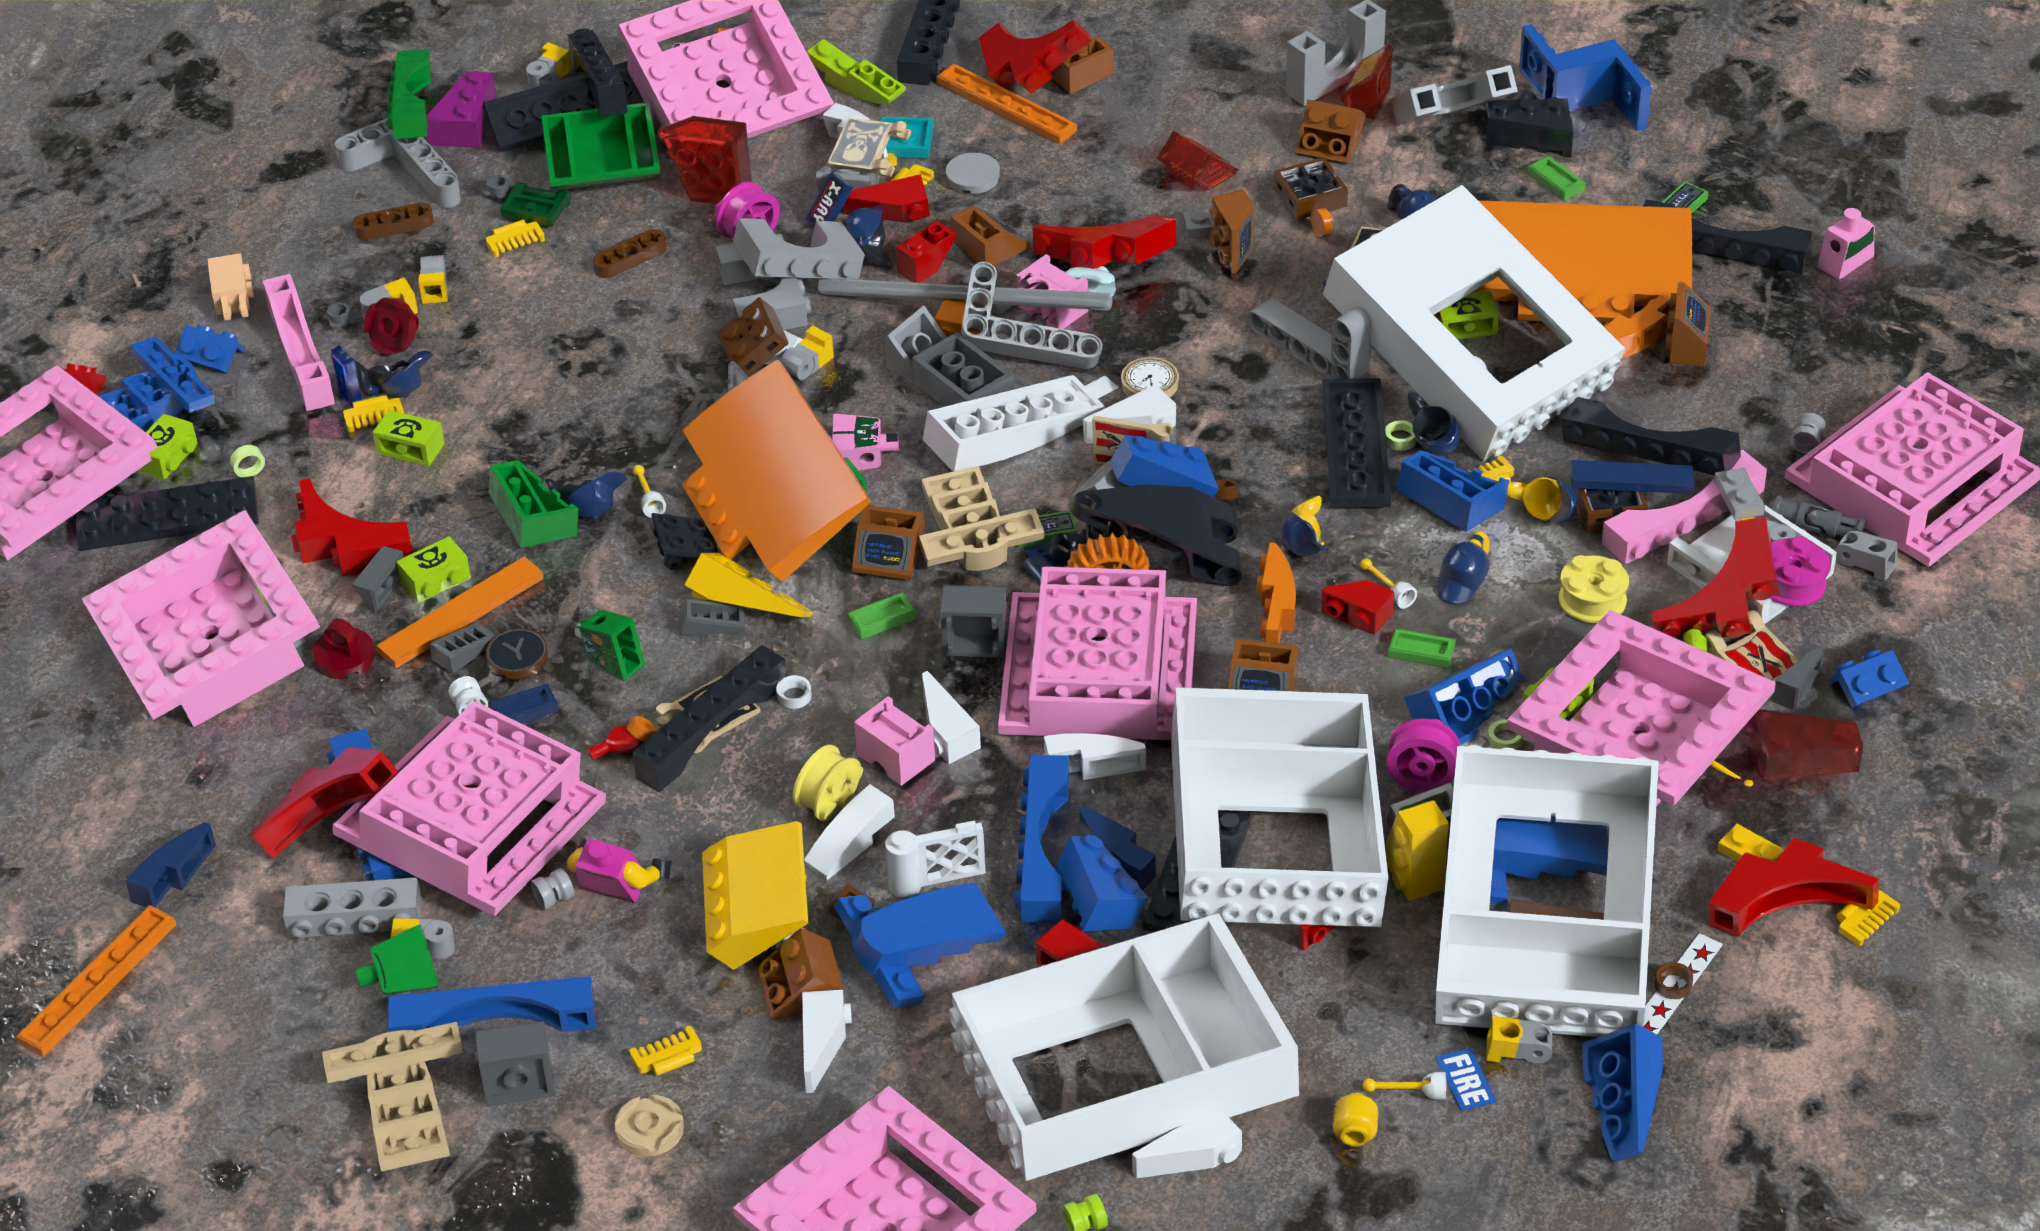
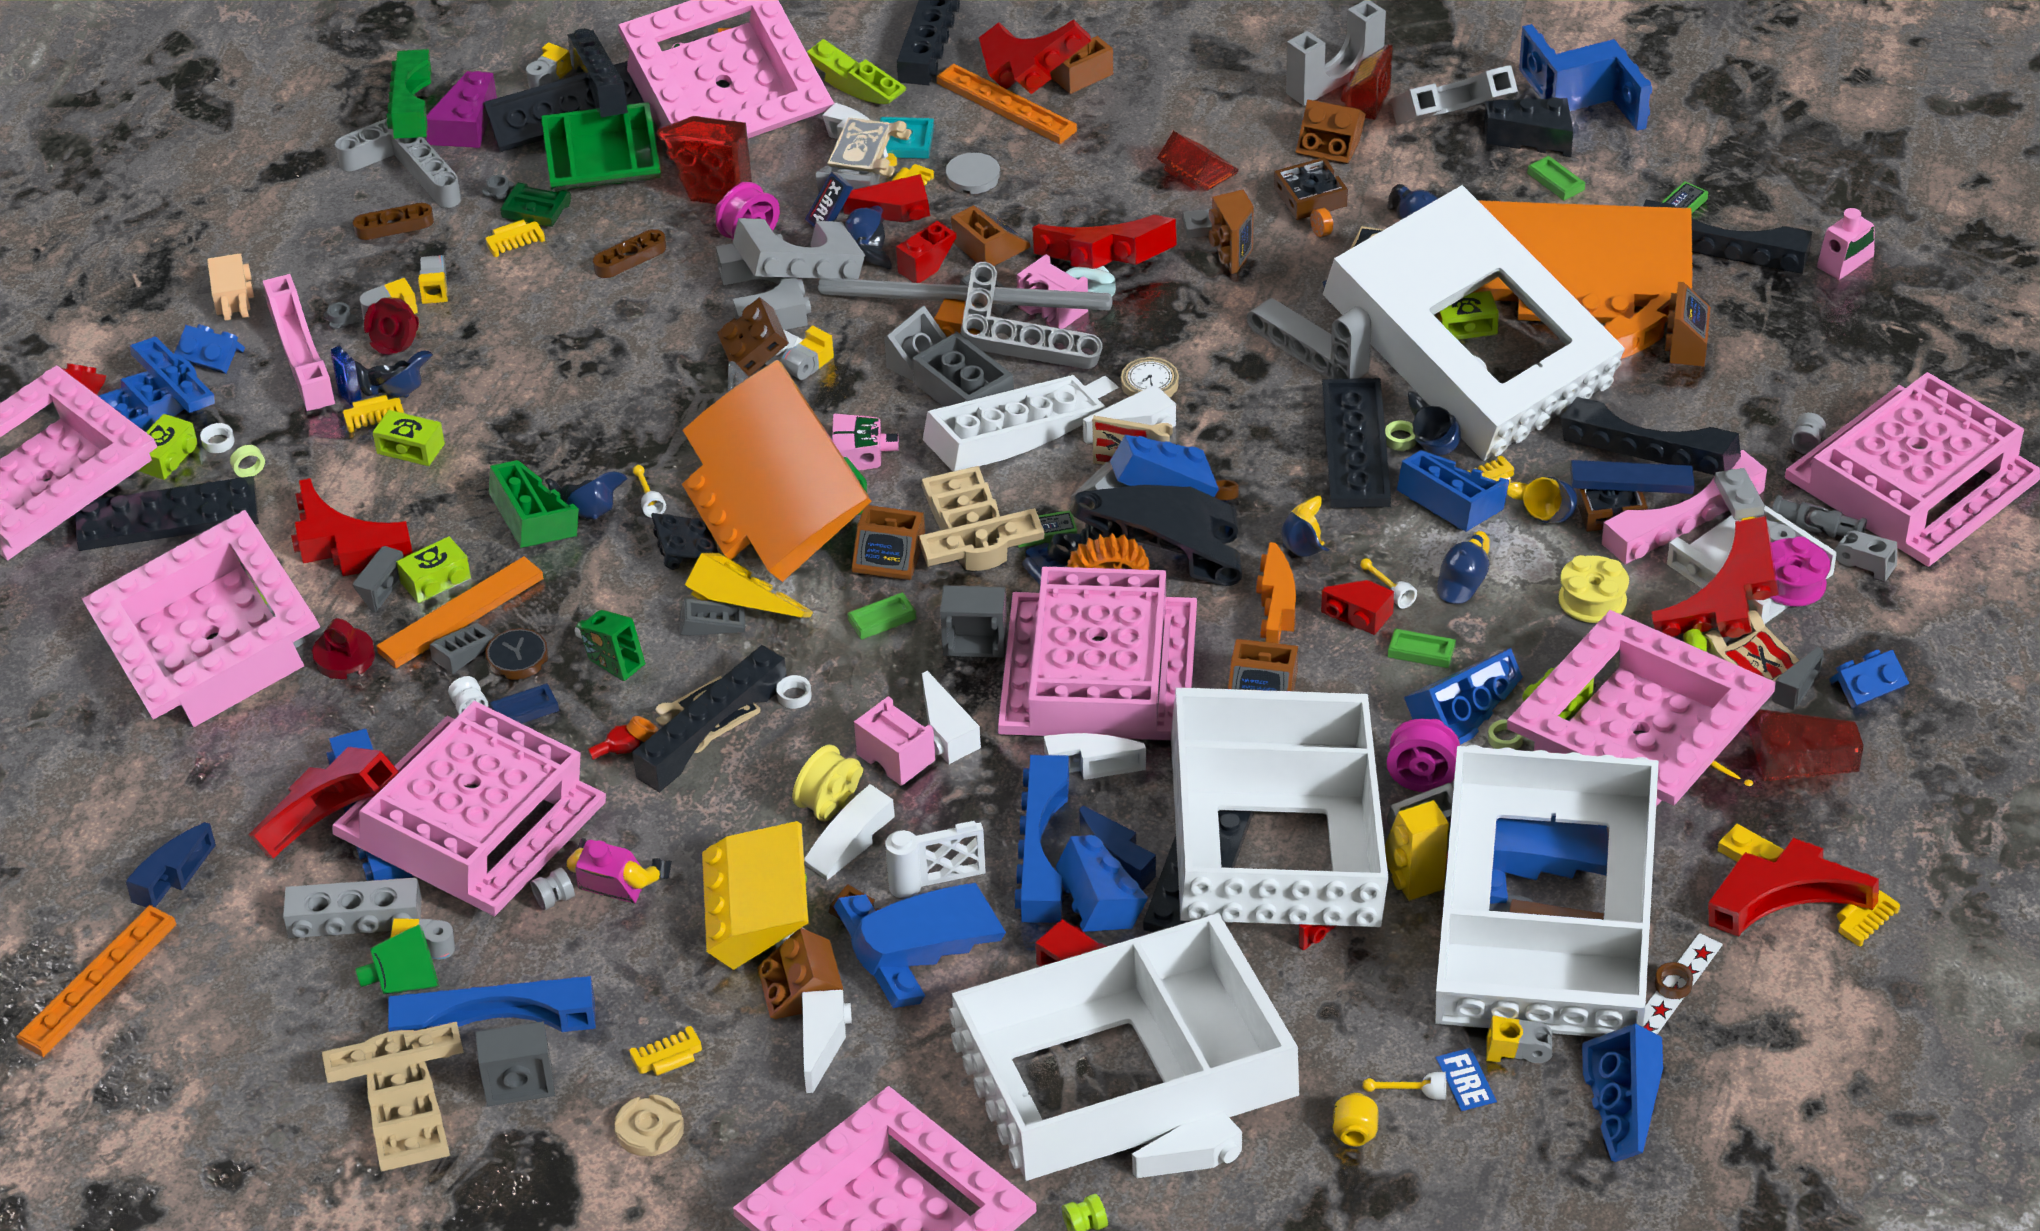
(213, 430): none -> white piece

